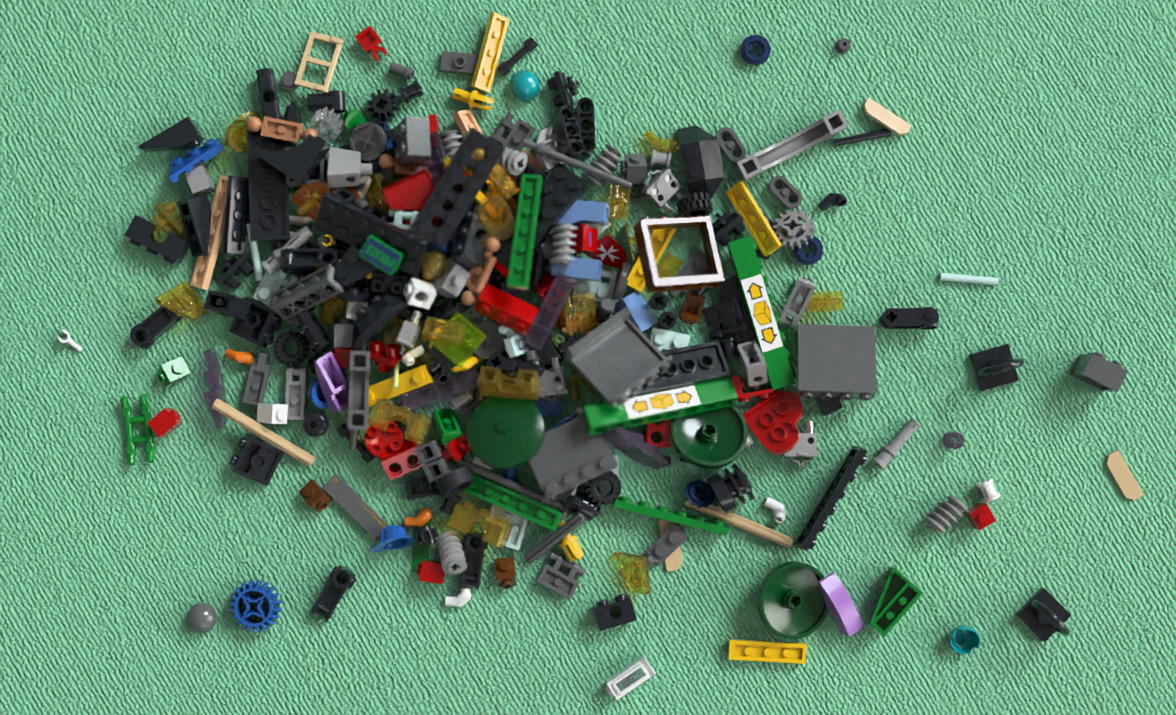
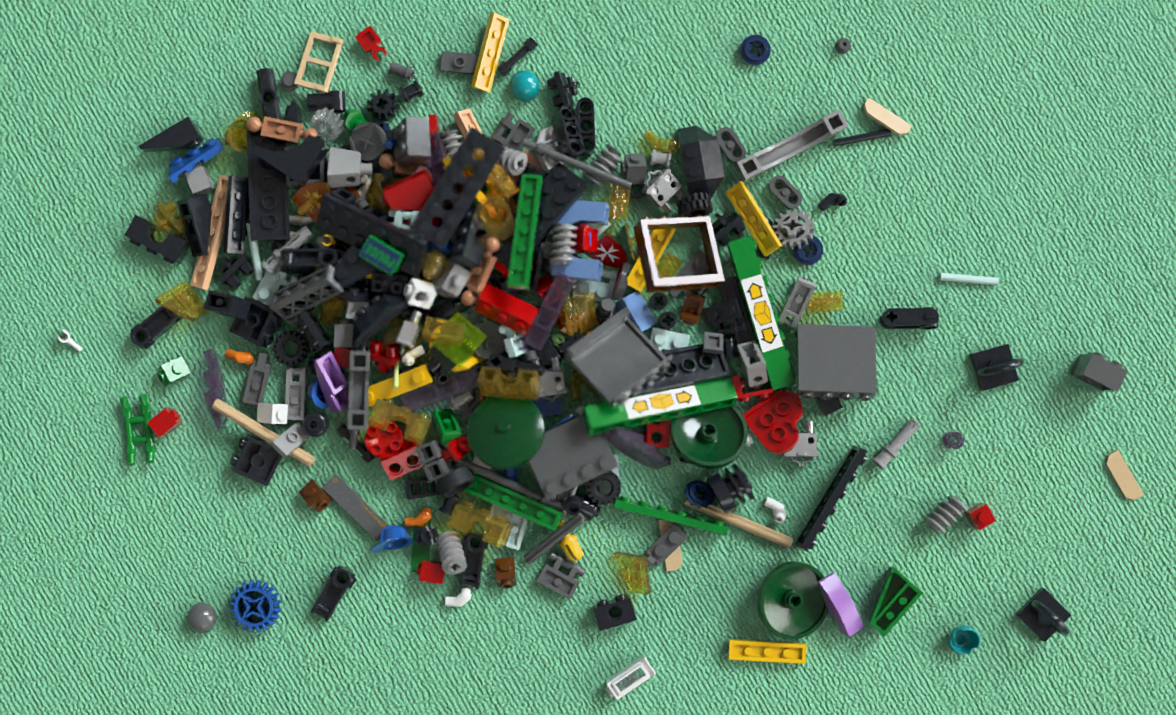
(290, 440): none -> light grey plate
(472, 99): yellow arm -> none
(712, 343): none -> dark grey plate
(988, 490): white bush -> none

